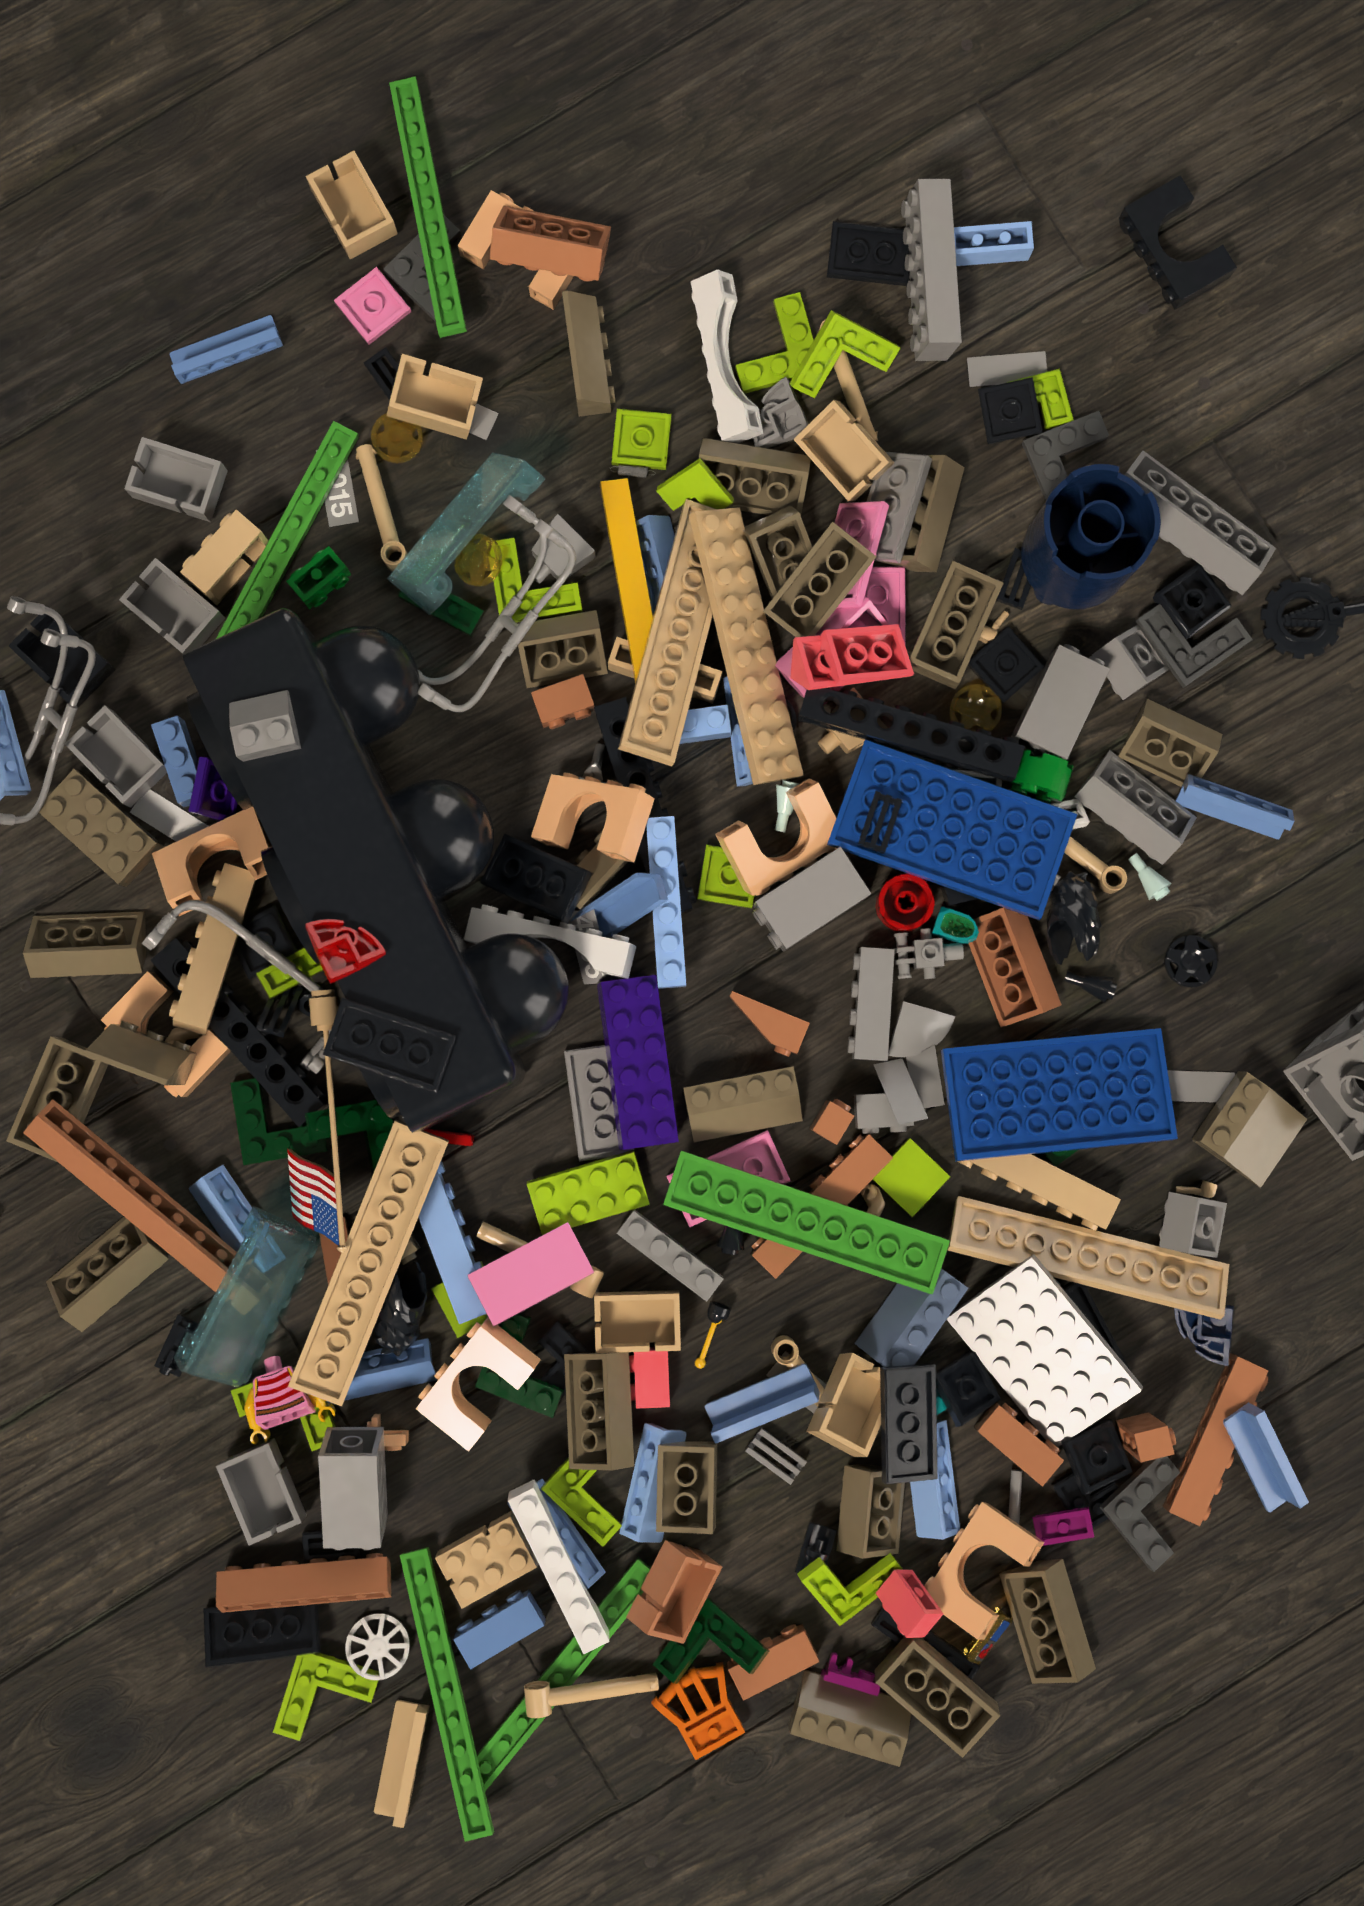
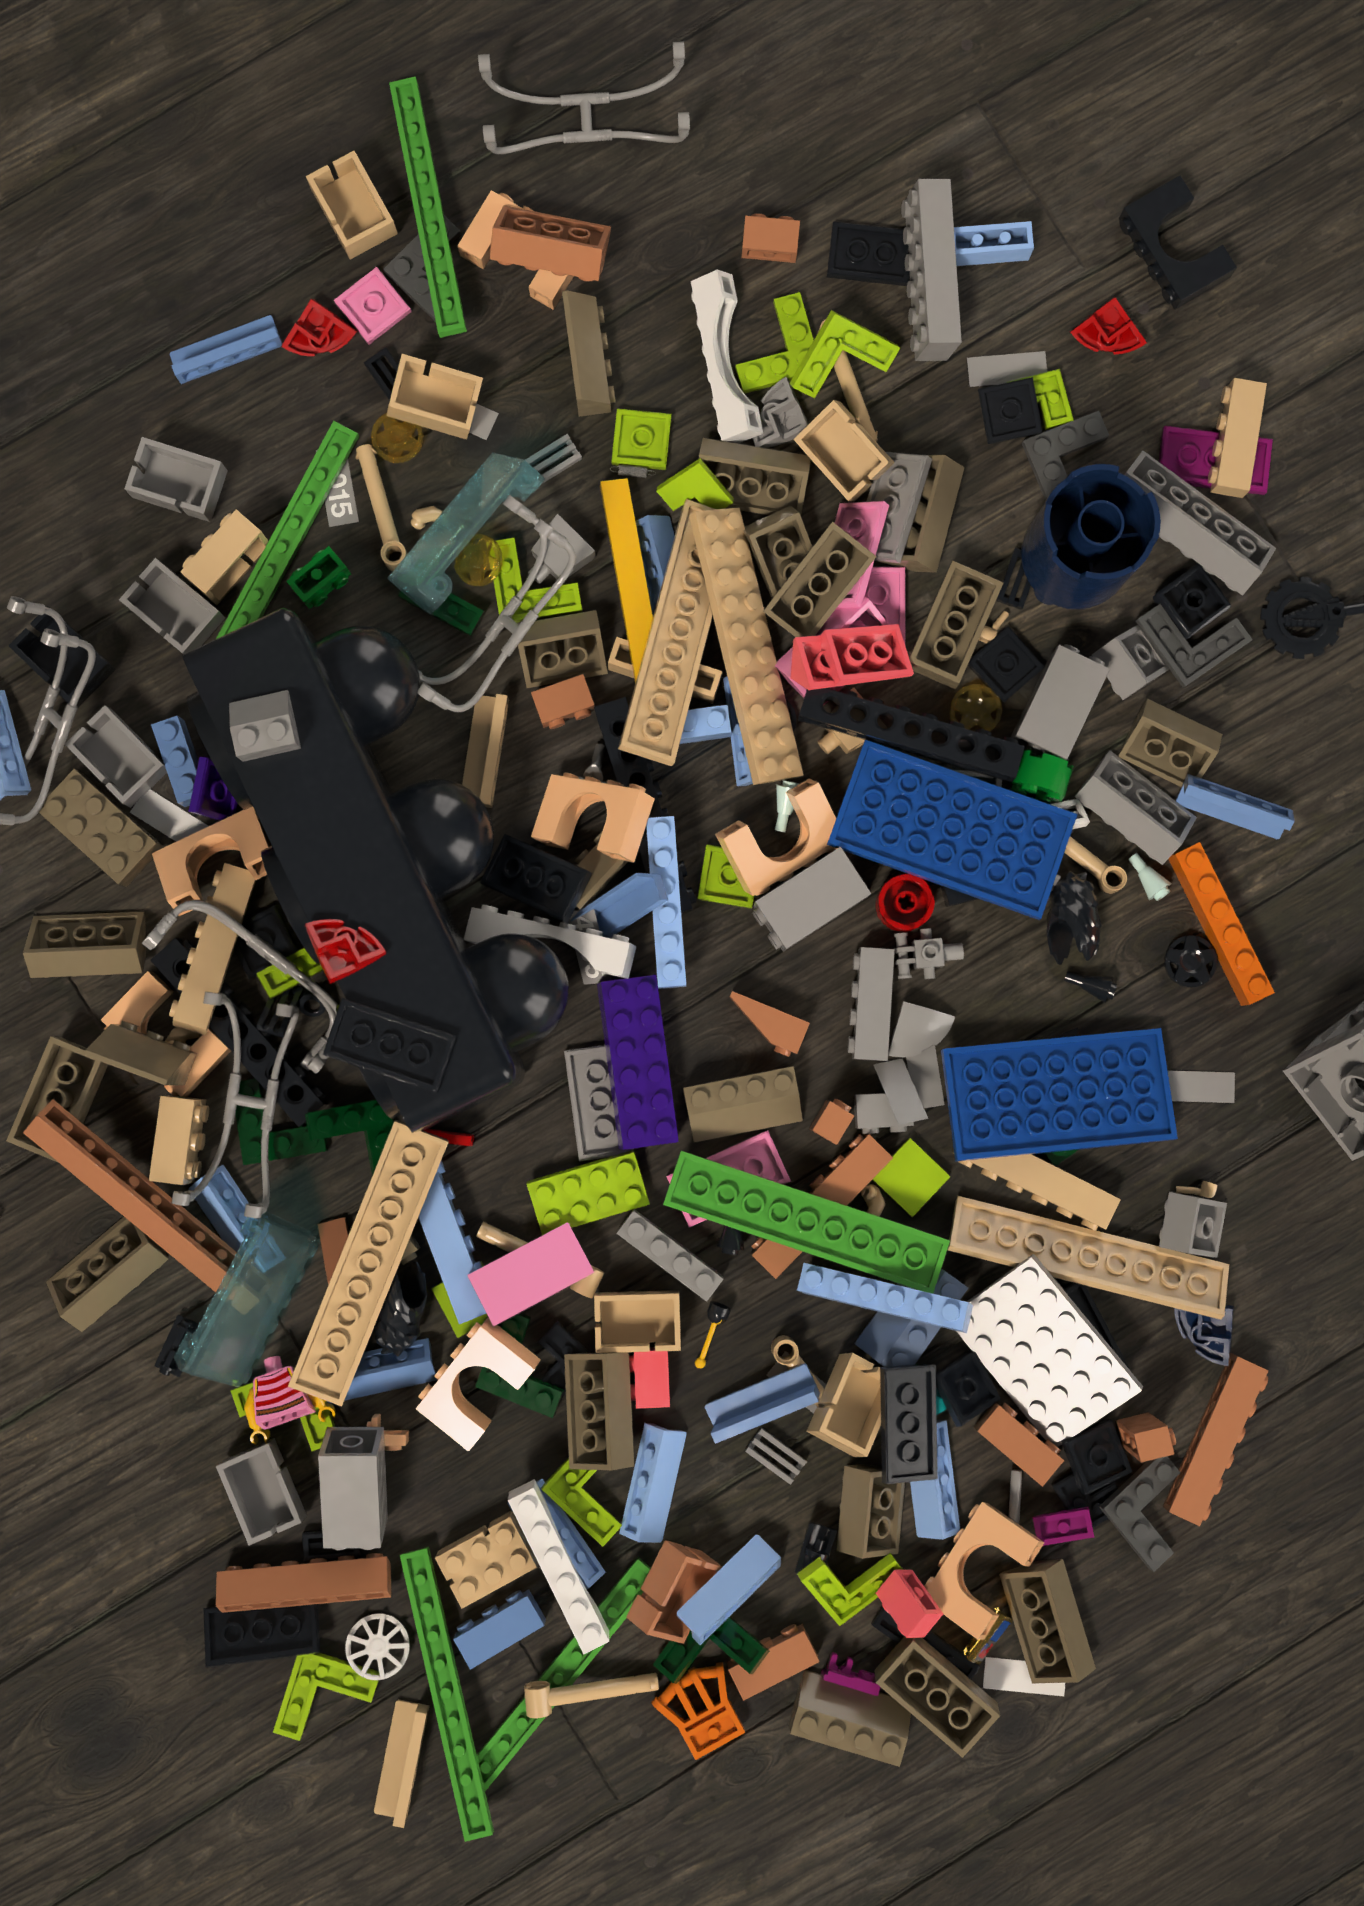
(178, 1140): none -> tan piece
(234, 1098): none -> light grey bar
(313, 1188): flag -> none
(318, 332): none -> red brick
(424, 515): none -> tan arm
(485, 747): none -> tan panel
(550, 449): none -> light grey tile
(585, 101): none -> light grey bar
(686, 1487): dark tan slope -> none
(729, 1588): none -> light blue panel
(770, 238): none -> nougat brick
(885, 1297): none -> light blue brick
(887, 800): black tile -> none
(955, 926): rock -> none
(1012, 967): nougat slope -> none
(1014, 1676): none -> white sticker
(1109, 330): none -> red brick
(1190, 457): none -> magenta tile
(1221, 924): none -> orange brick
(1238, 437): none -> tan brick
(1249, 1128): dark tan slope -> none
(1264, 1458): medium blue panel -> none

